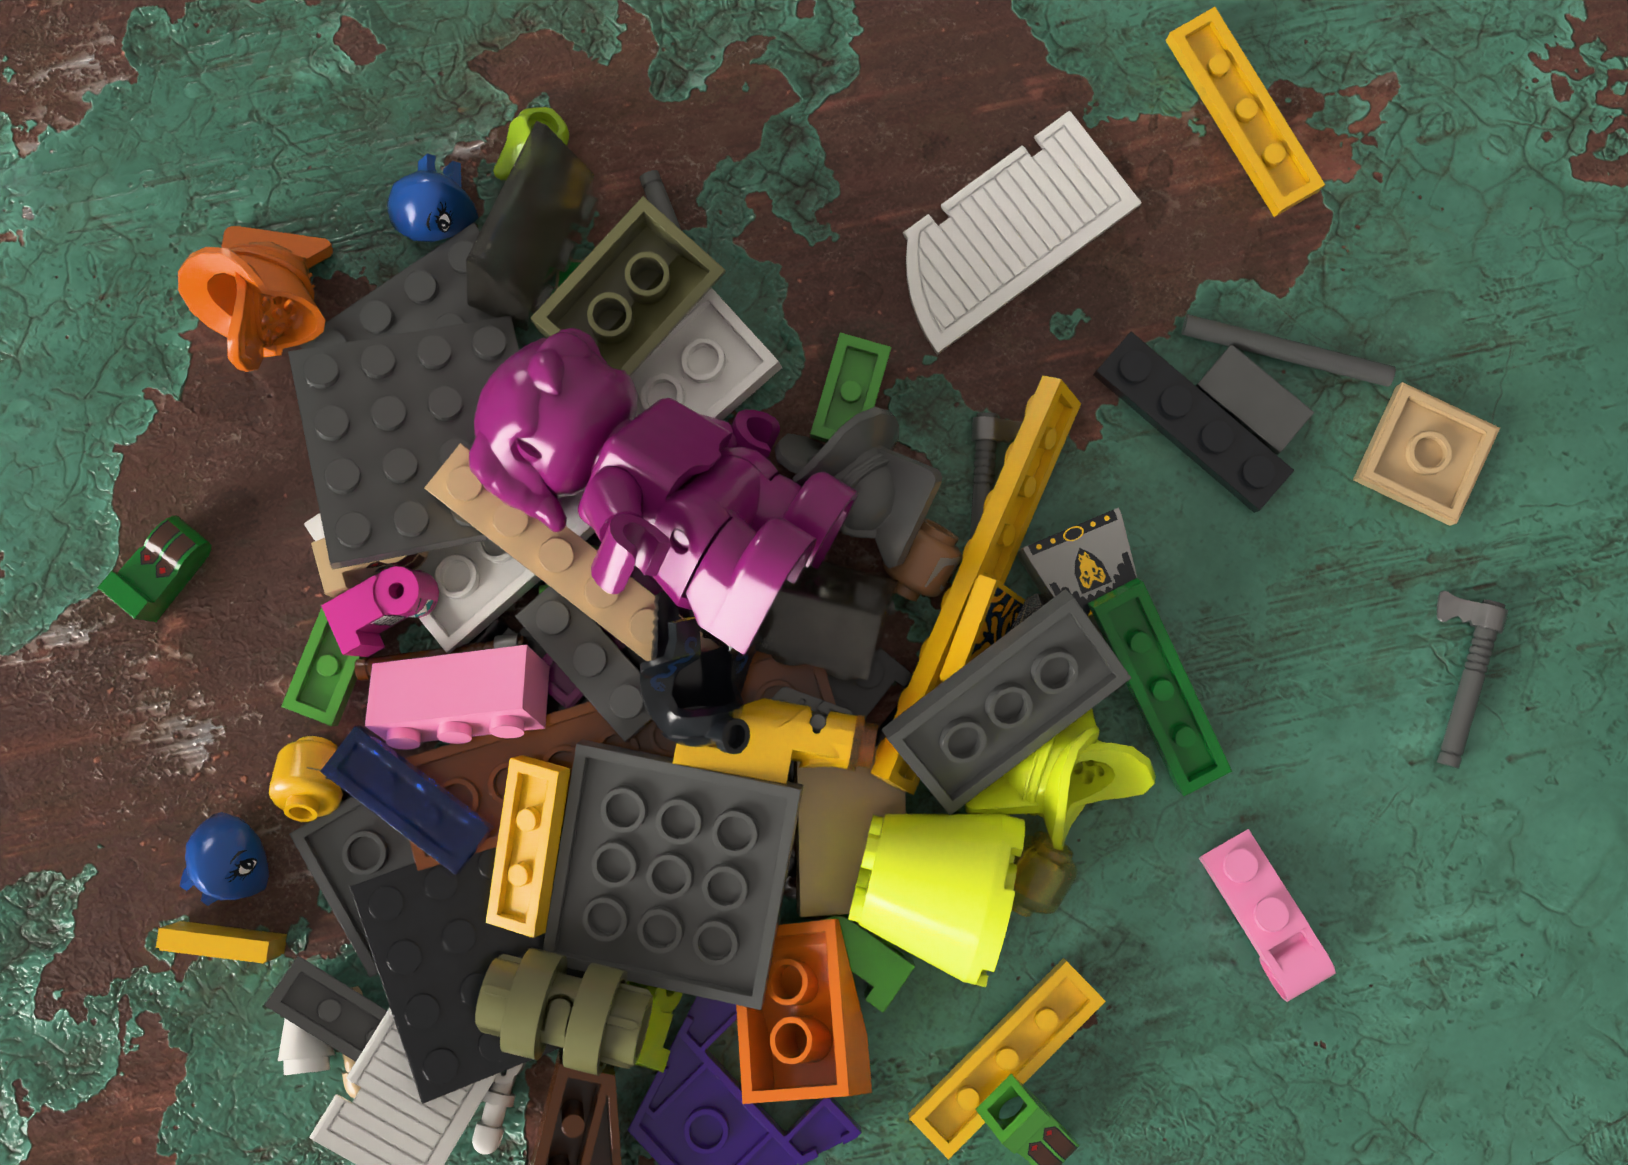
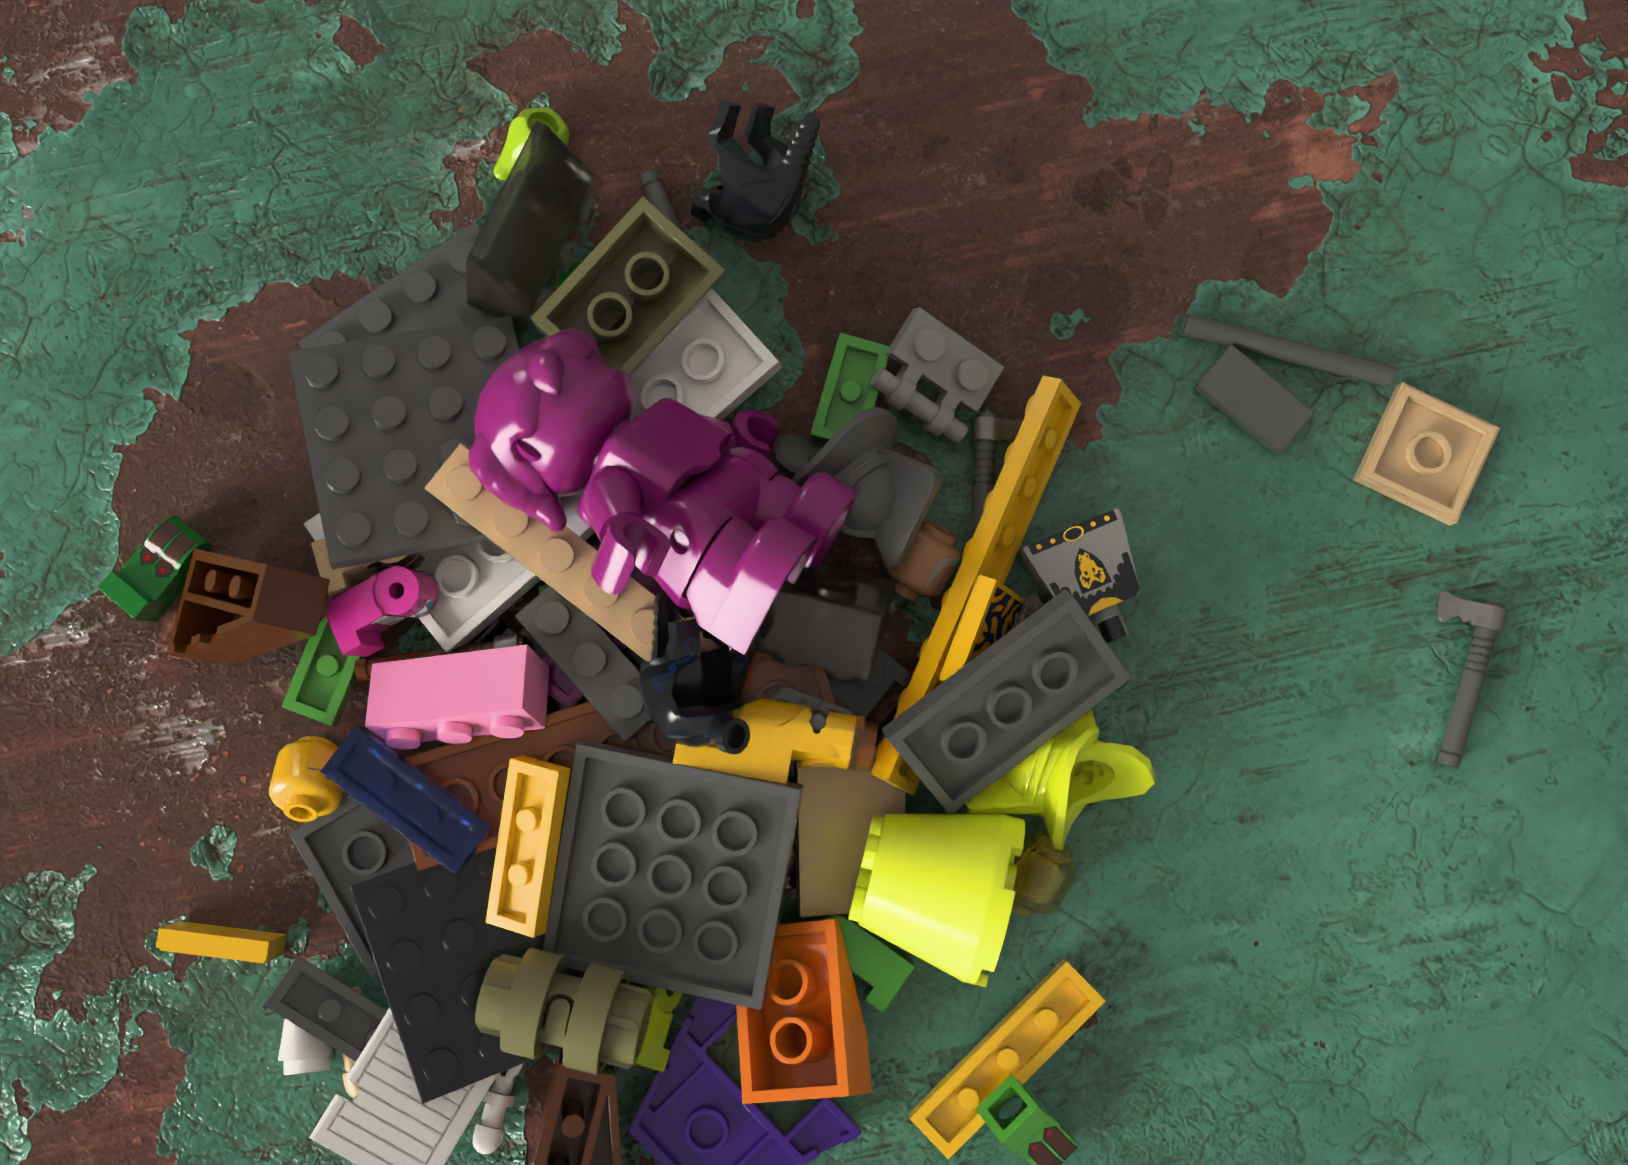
(225, 860): blue piece -> none
(244, 609): none -> reddish brown wedge
(256, 291): orange helmet -> none
(430, 204): blue piece -> none
(754, 198): none -> black piece
(945, 362): none -> light grey plate
(1011, 230): white piece -> none
(1160, 686): green plate -> none
(1193, 422): black plate -> none
(1244, 112): yellow plate -> none
(1268, 916): bright pink plate -> none

